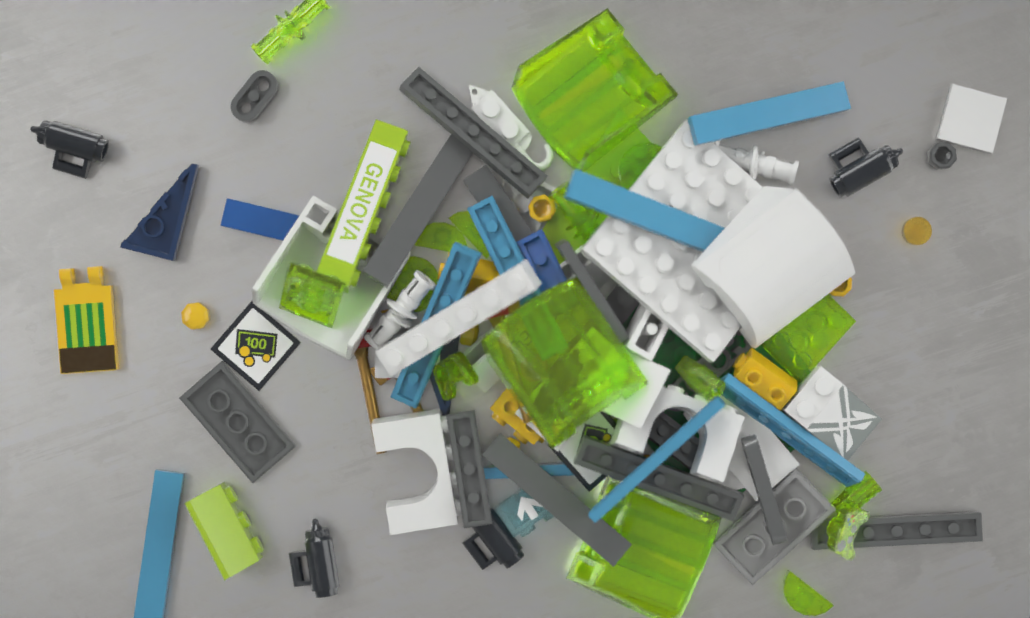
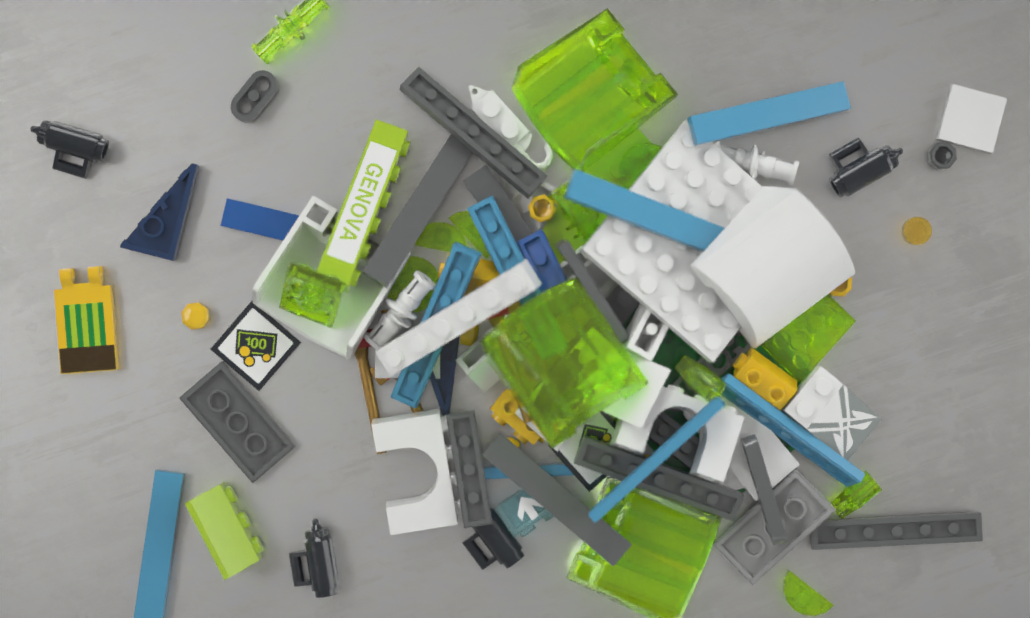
(451, 372): clear neon green piece -> none
(843, 531): clear neon green piece -> none

